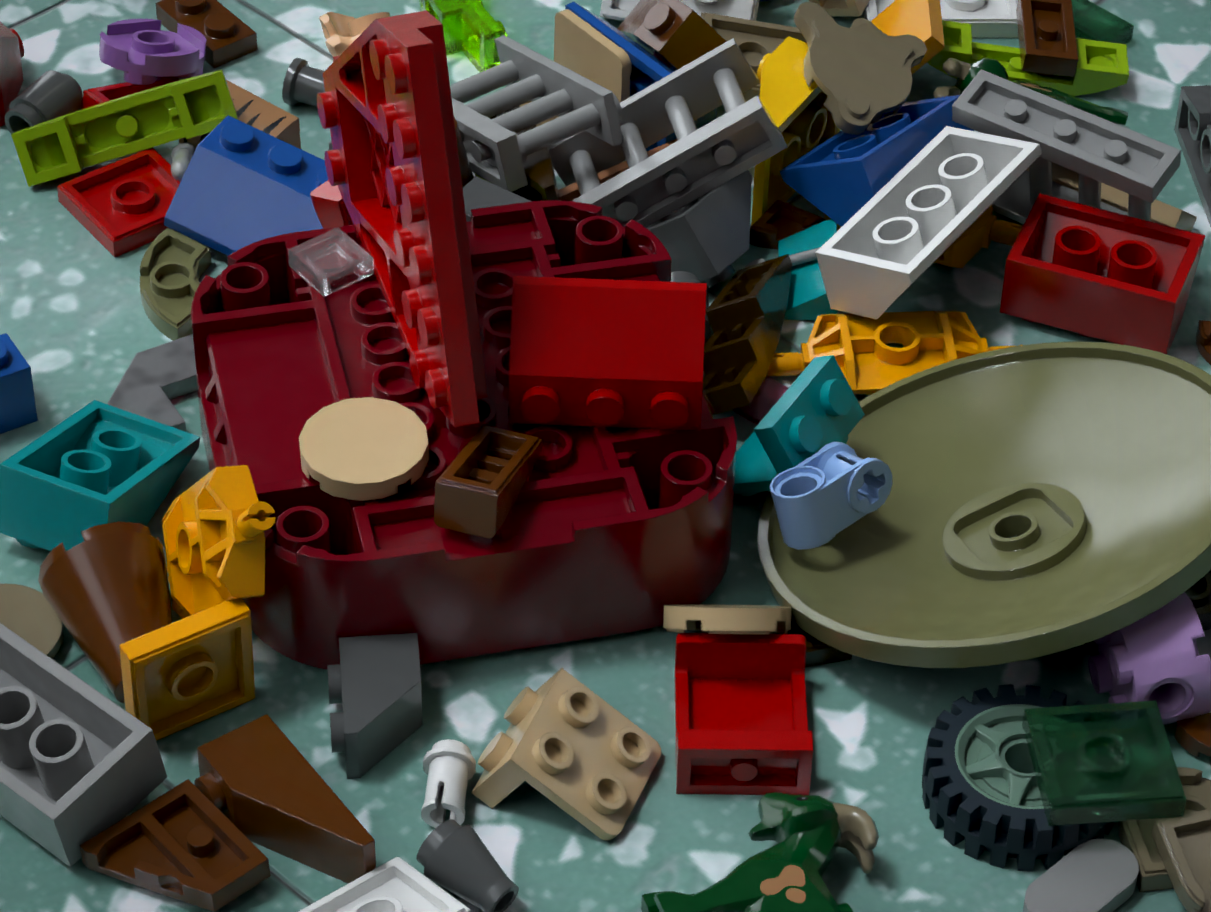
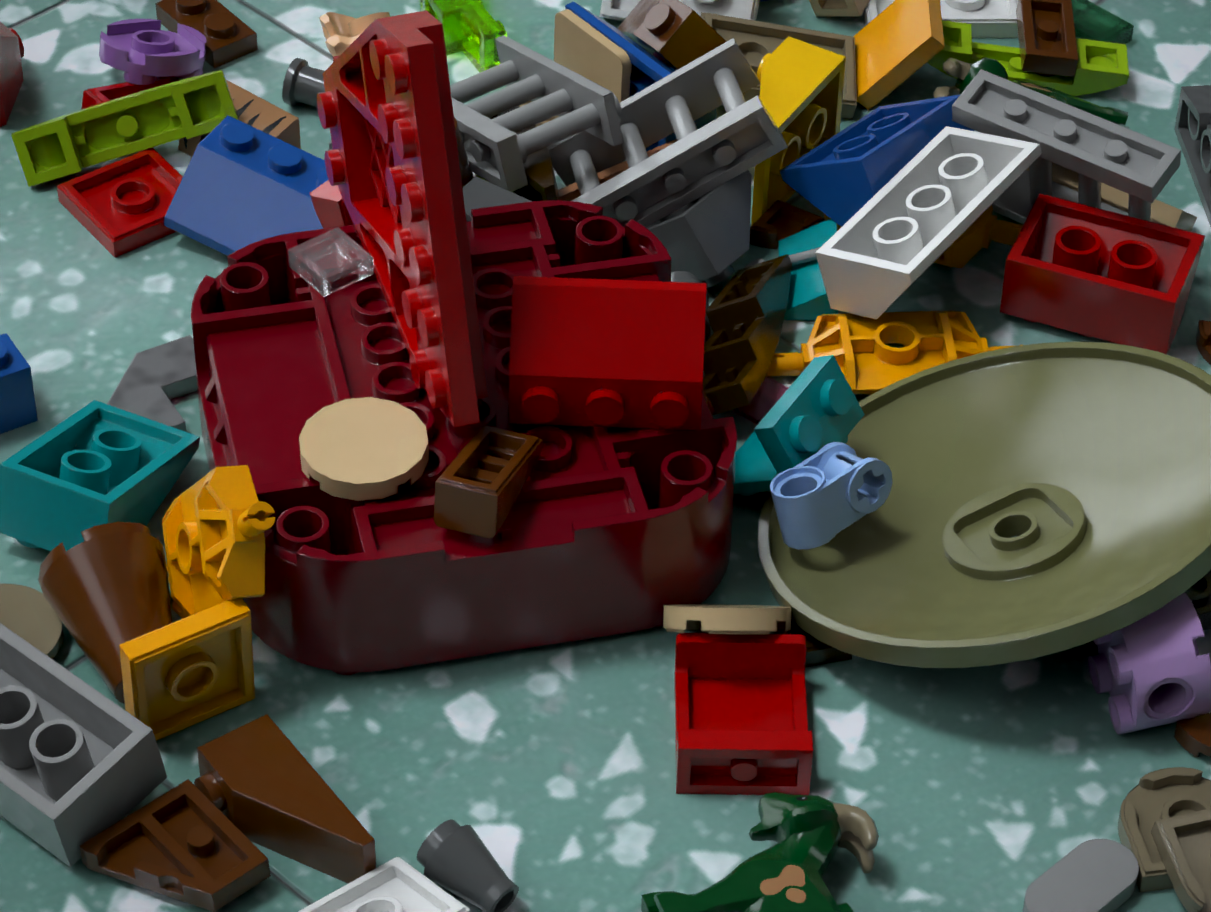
(45, 99): dark grey brick -> none
(170, 279): olive tile -> none
(181, 158): light grey piece -> none
(379, 697): dark grey slope -> none
(448, 771): white pin -> none
(572, 753): tan bracket -> none
(857, 67): dark tan tile -> none
(985, 784): black wheel -> none
(1103, 763): clear green tile -> none

